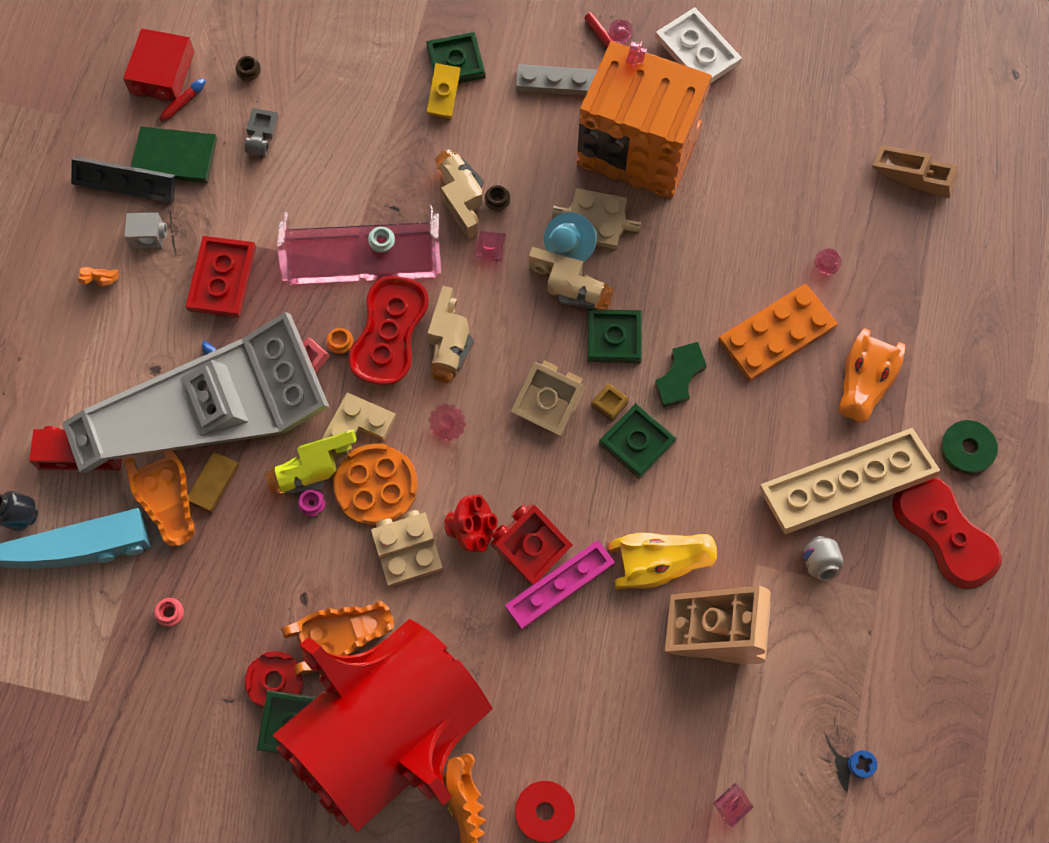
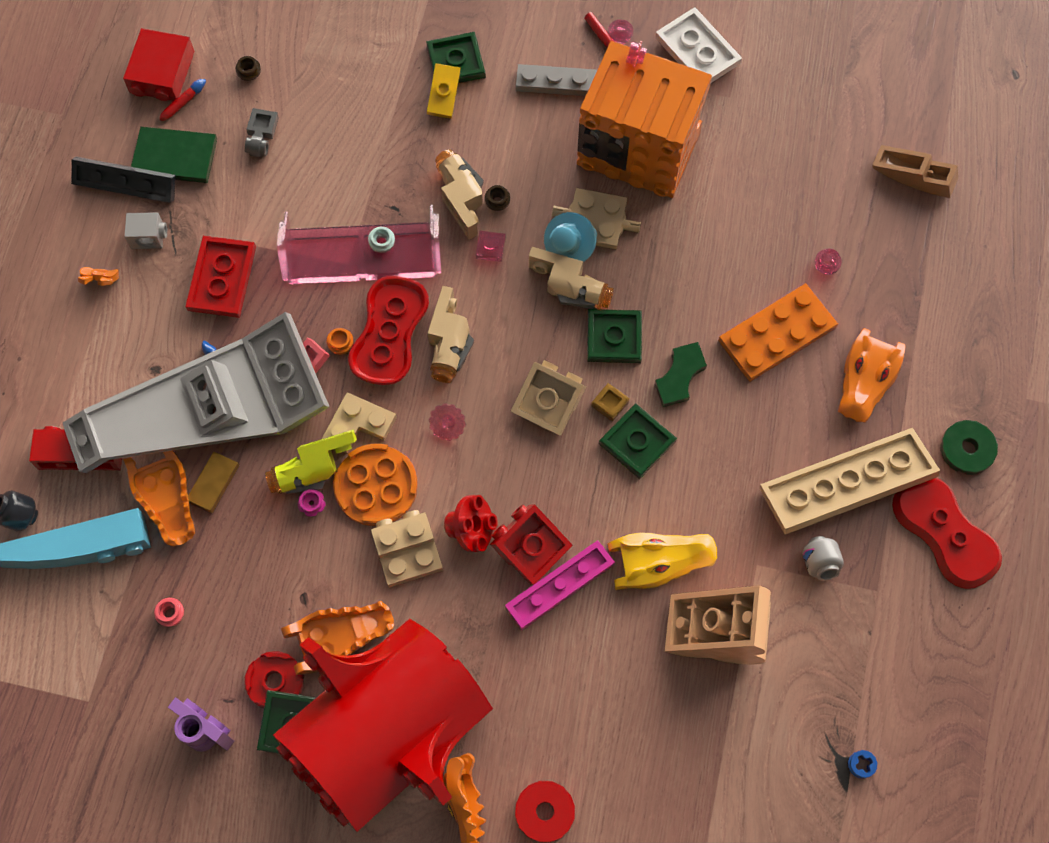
(193, 717): none -> medium lavender plate
(733, 805): clear pink plate -> none

